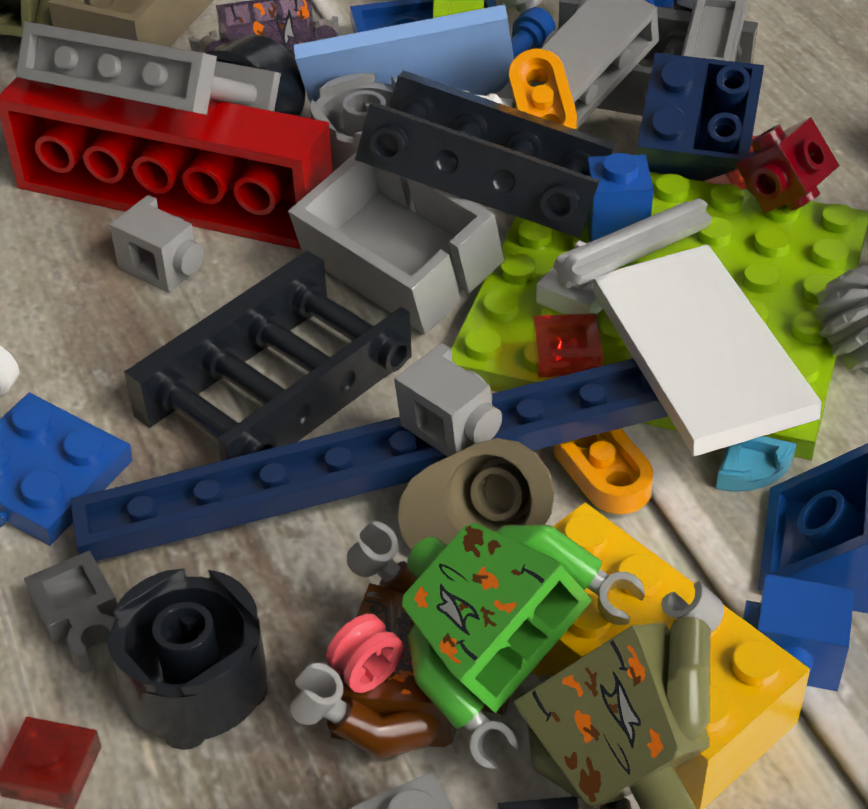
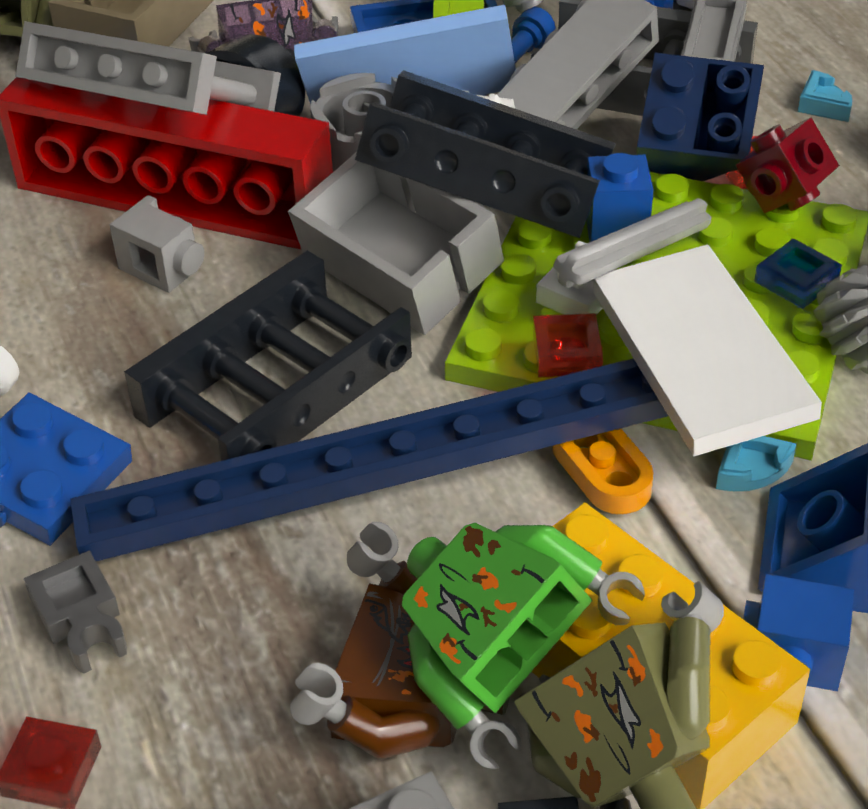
(188, 656): black brick -> none
(364, 653): coral bush -> none
(446, 403): light grey brick -> none
(484, 484): dark tan piece -> none
(548, 101): light orange plate -> none
(797, 272): none -> tile
(825, 99): none -> medium azure tile

